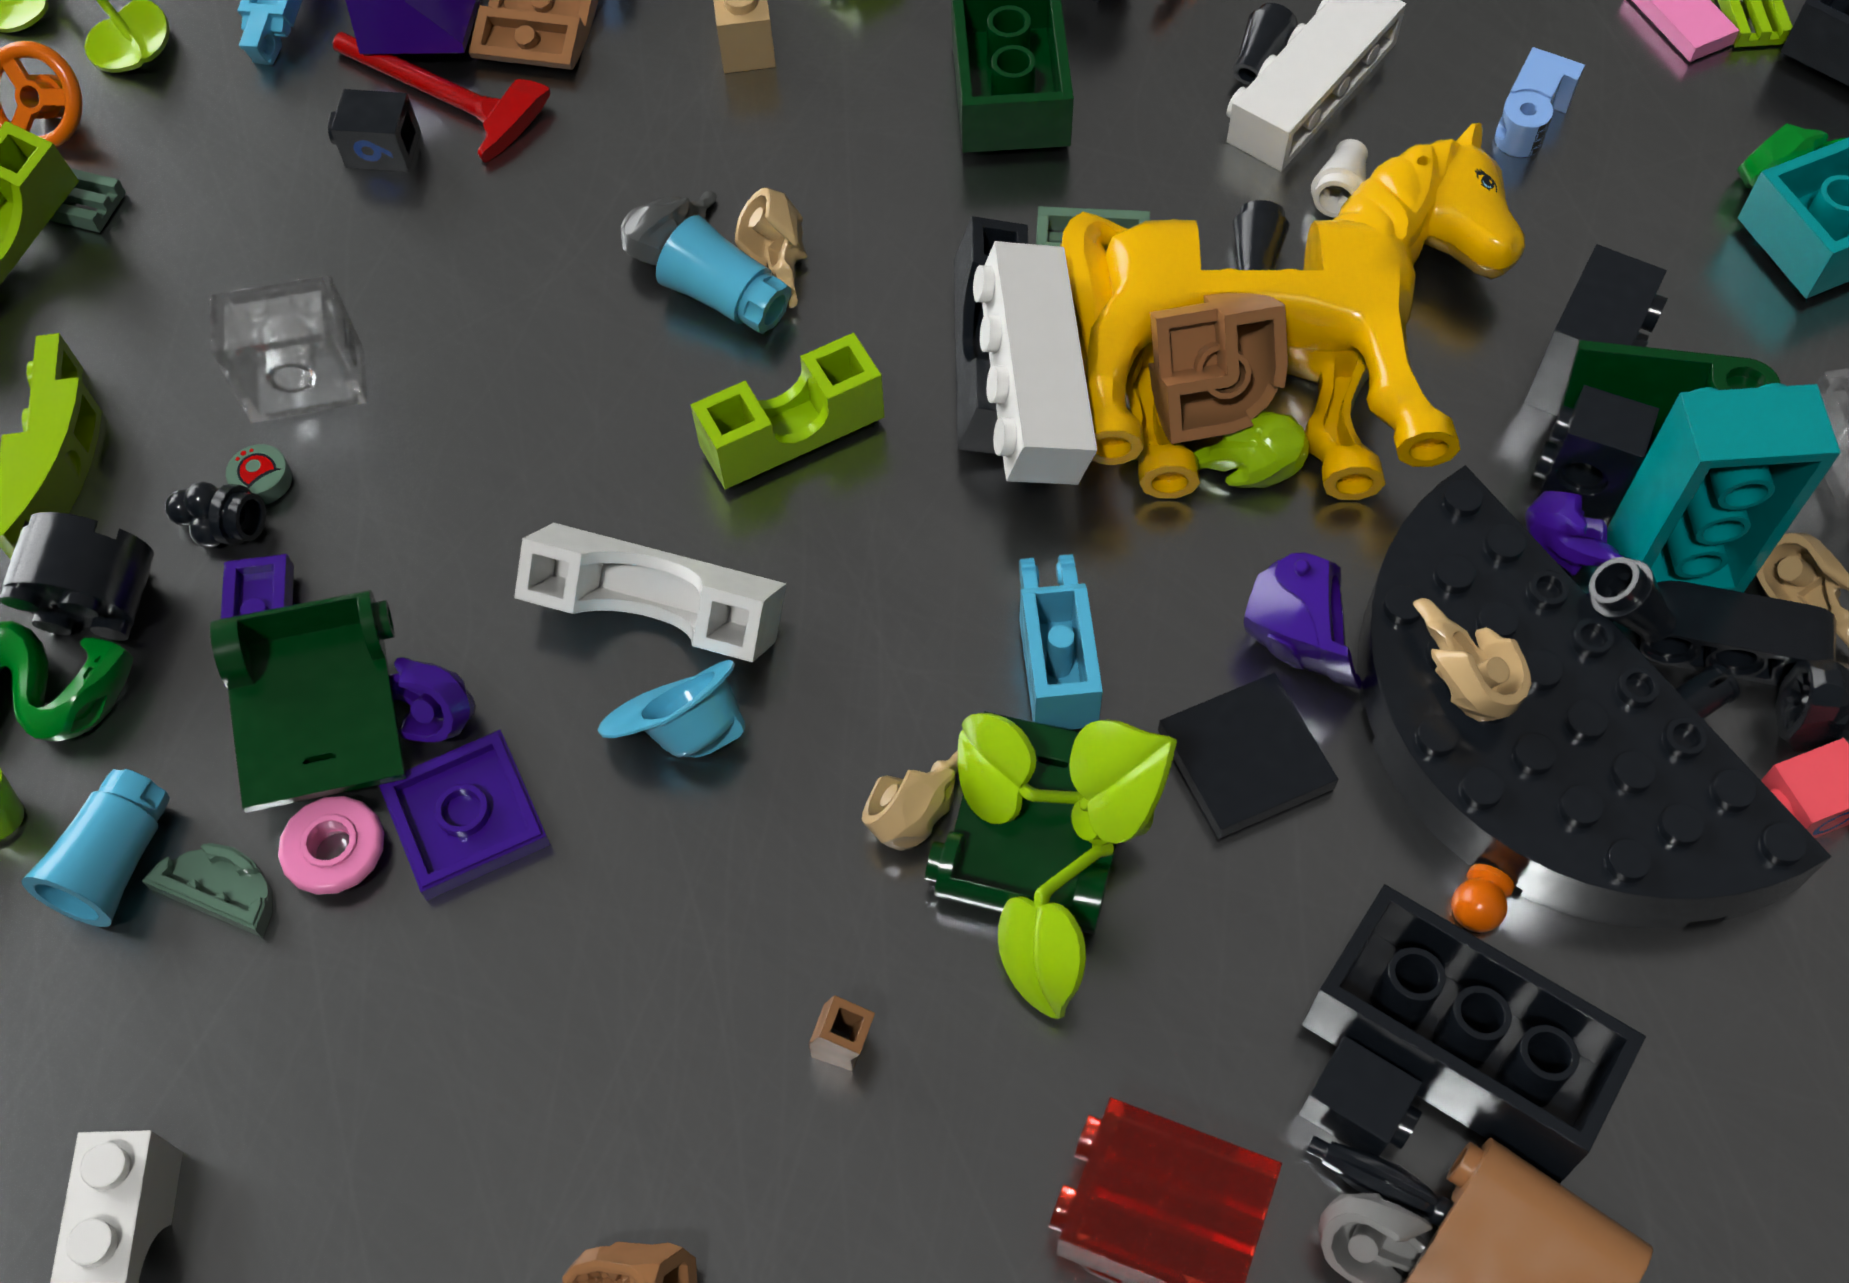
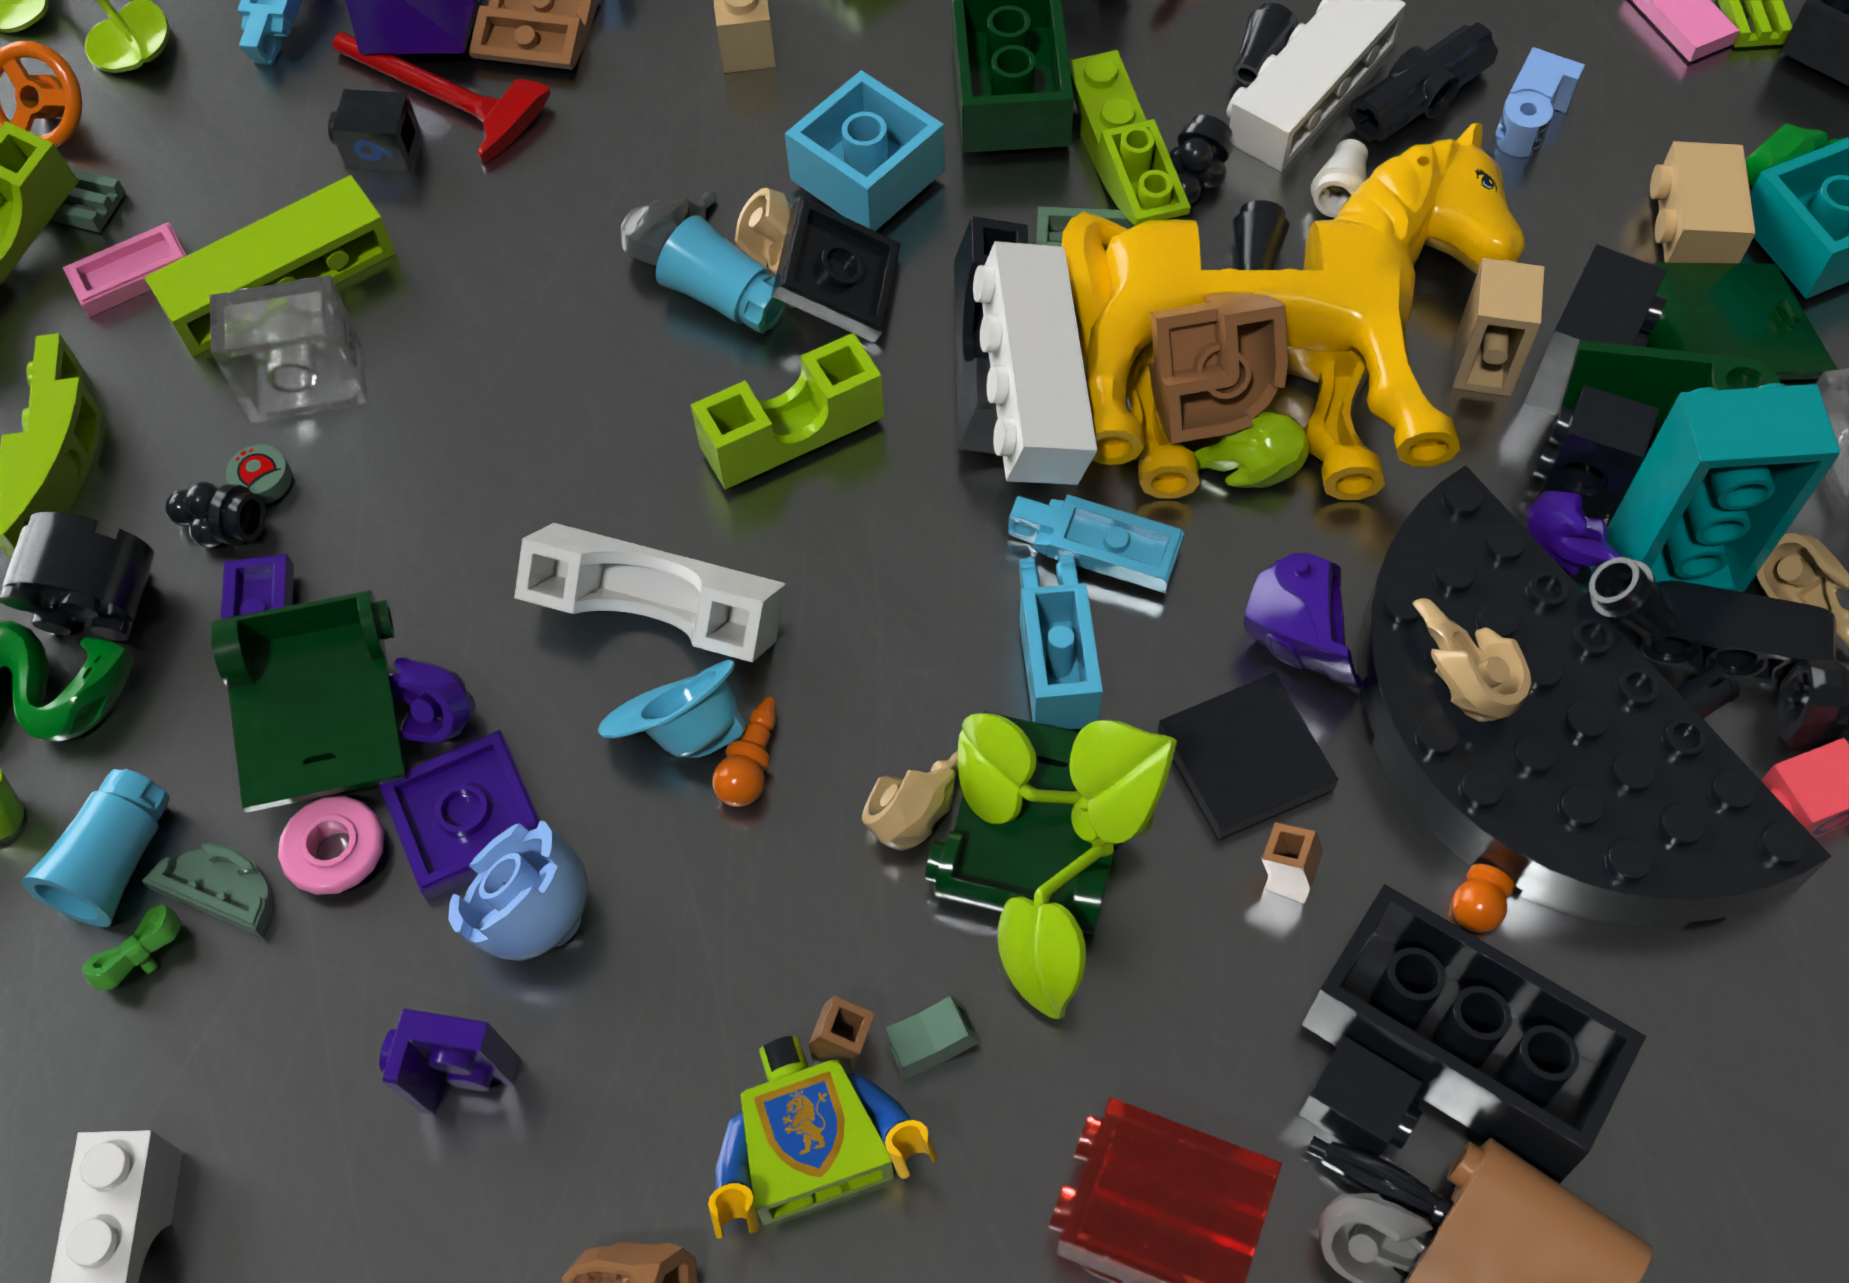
(111, 966): none -> bright green piece
(120, 270): none -> bright pink tile
(314, 237): none -> lime brick
(435, 1045): none -> dark purple bracket
(524, 894): none -> light blue cylinder
(740, 776): none -> orange bar
(808, 1140): none -> torso
(836, 269): none -> black tile
(865, 151): none -> medium azure brick
(931, 1037): none -> sand green piece
(1099, 538): none -> medium azure hinge
(1123, 143): none -> lime slope
(1202, 154): none -> black piece
(1291, 861): none -> medium nougat piece
(1423, 82): none -> black piece
(1498, 327): none -> tan brick
(1703, 203): none -> tan brick
(1739, 314): none -> dark green door

